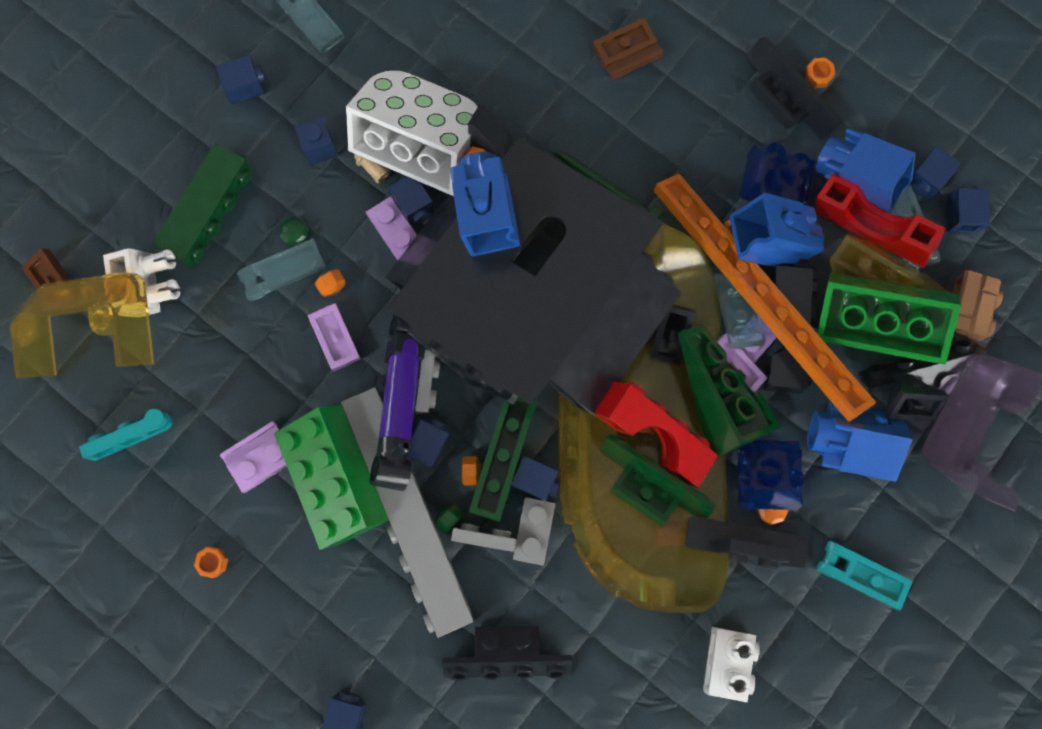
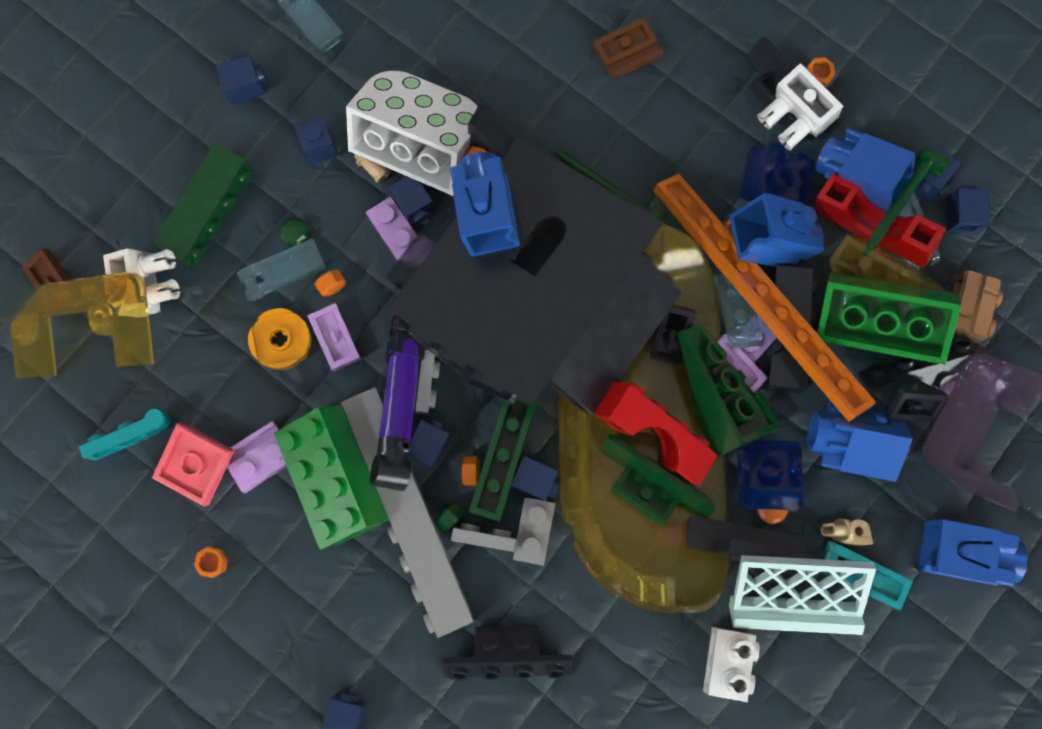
(193, 464): none -> coral plate
(270, 354): none -> light orange plate
(798, 612): none -> light aqua fence
(807, 101): none -> white brick
(844, 532): none -> tan piece
(928, 161): none -> dark green piece
(972, 553): none -> blue piece

